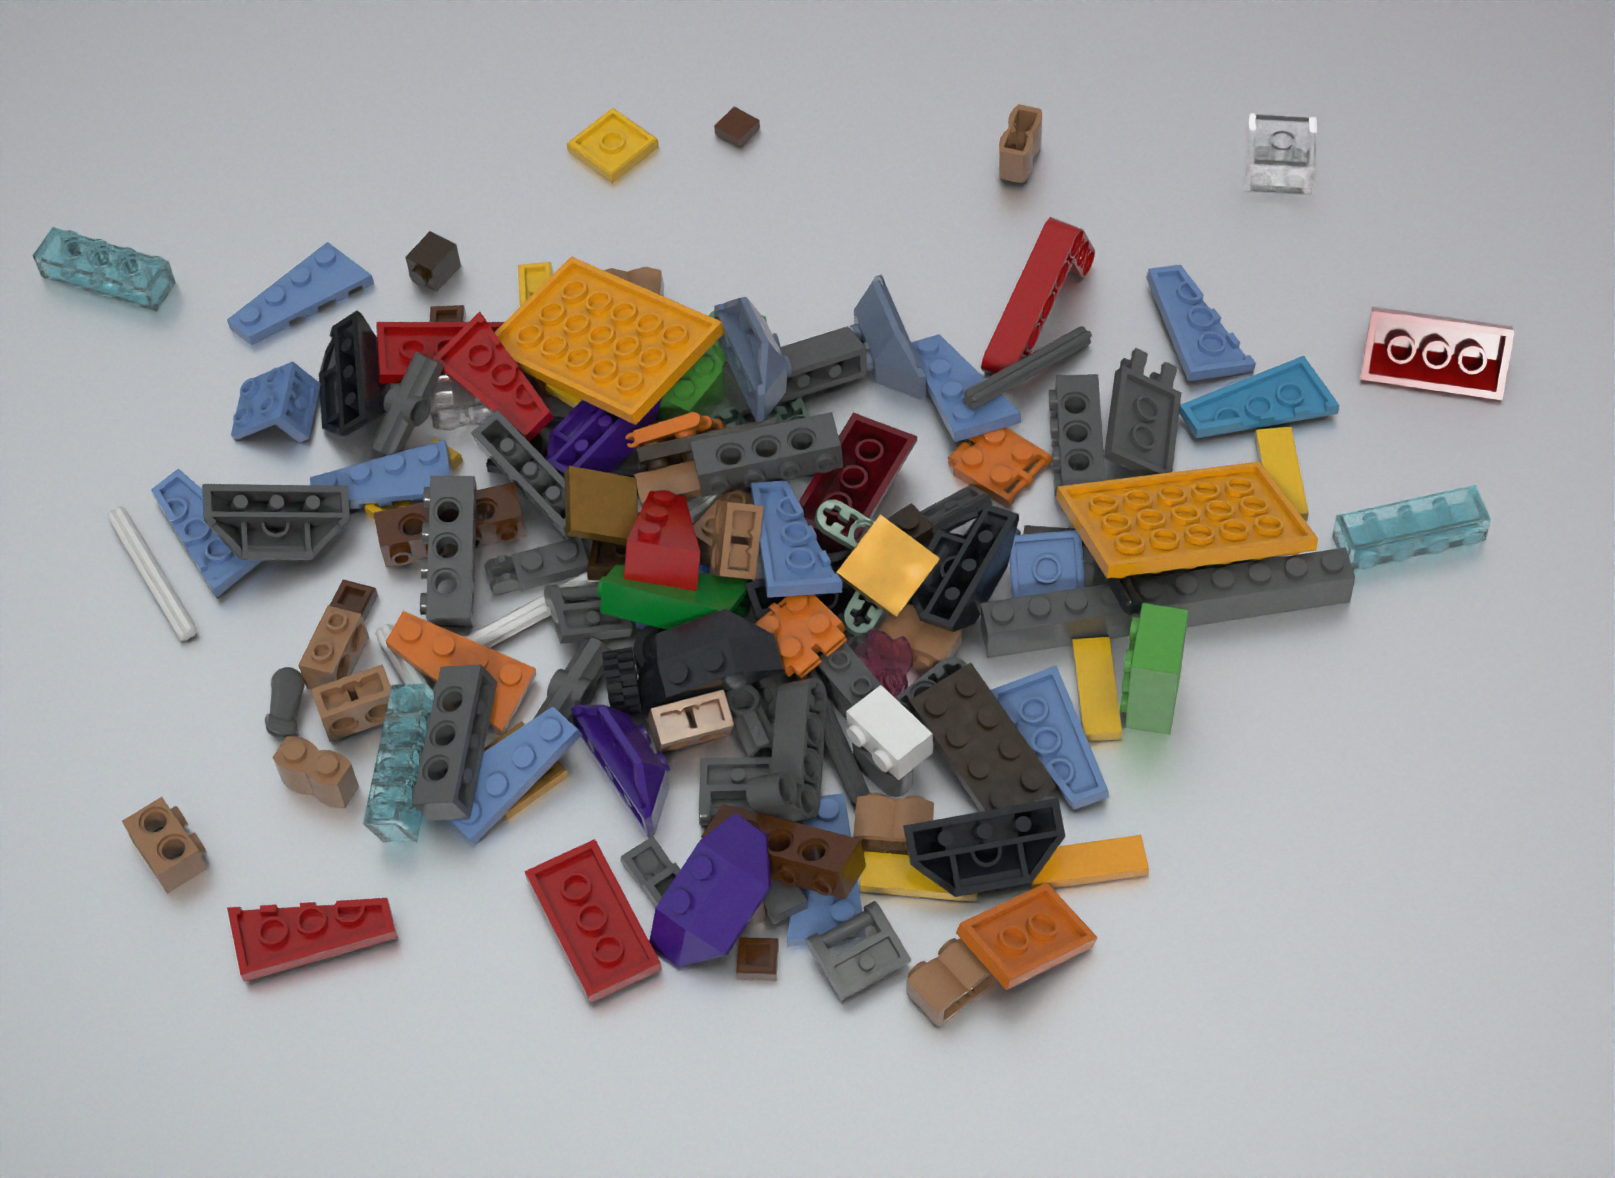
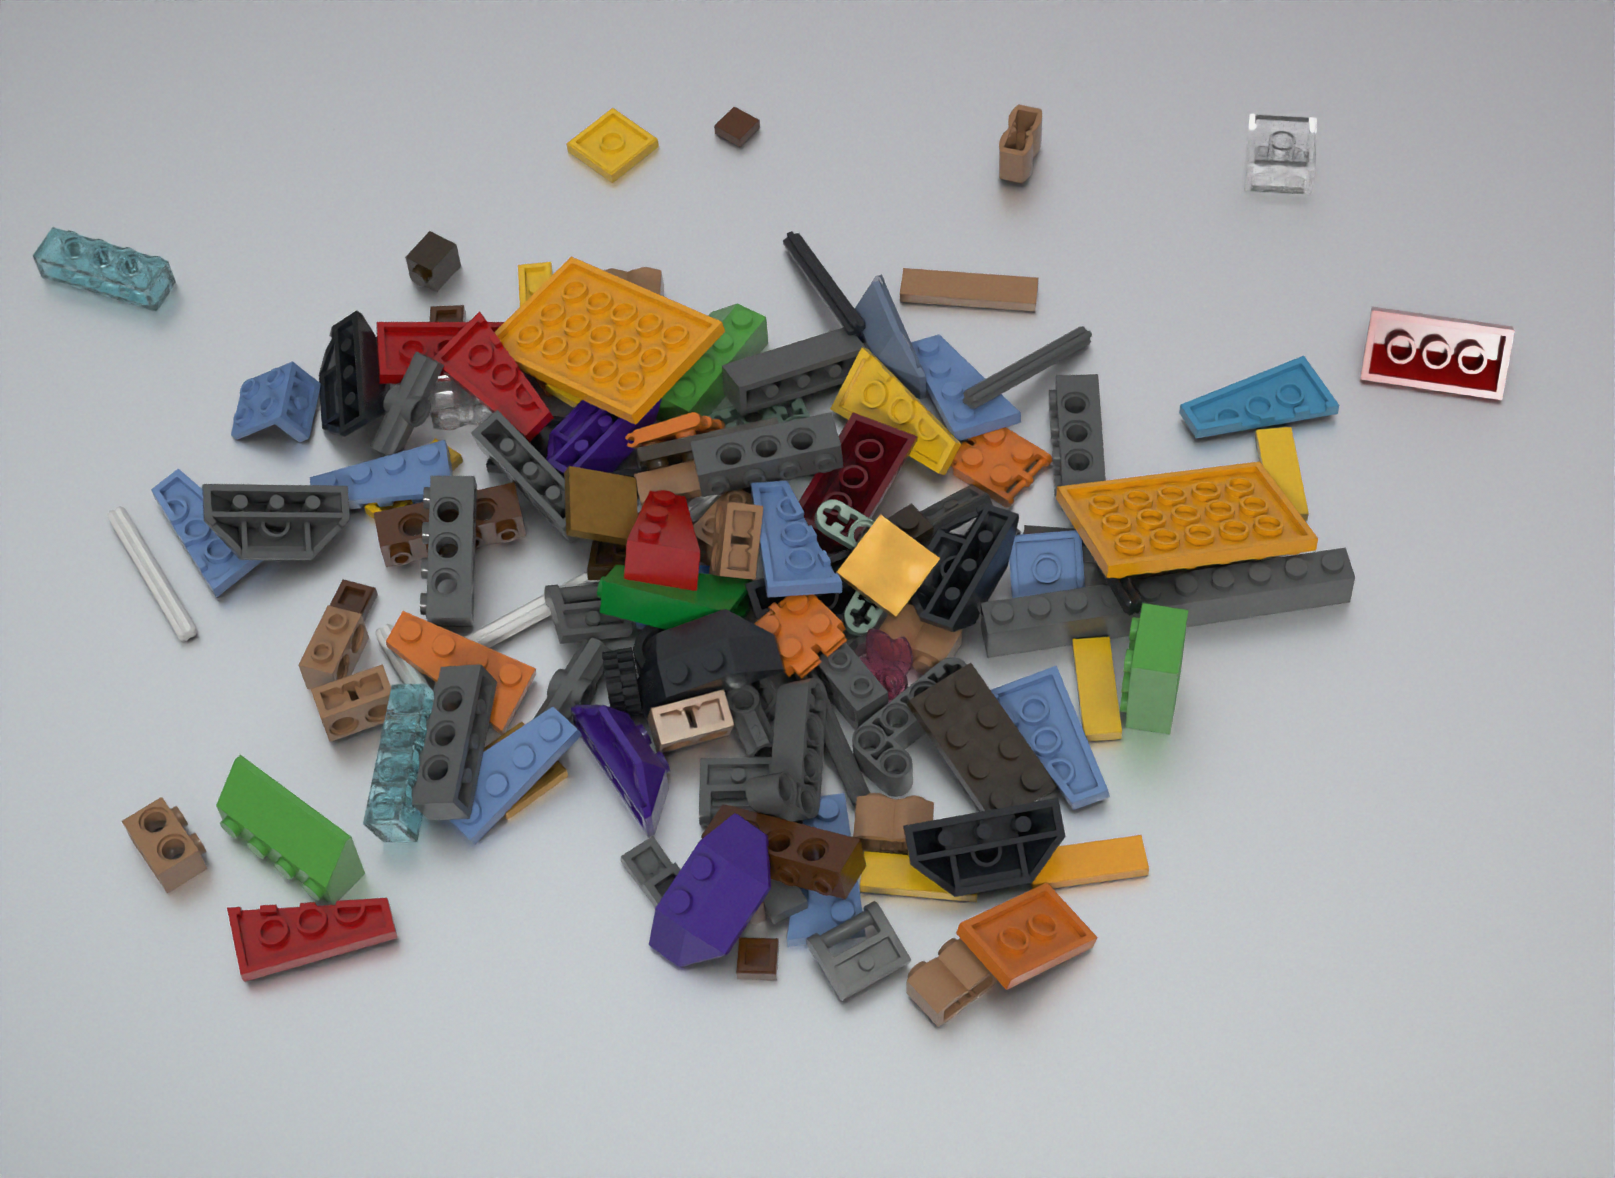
(286, 694): dark grey piece -> none
(288, 832): none -> bright green slope
(300, 292): medium blue wing -> none
(316, 772): medium nougat brick -> none
(537, 566): dark grey hinge -> none
(593, 921): red plate -> none
(753, 355): sand blue wedge -> none
(824, 284): none -> black axle
(880, 396): none -> yellow wing
(889, 733): white piece -> none
(969, 289): none -> medium nougat tile
(1056, 252): red beam -> none
(1143, 417): dark grey tile -> none
(1194, 328): medium blue wing -> none
(1412, 527): clear light blue brick -> none

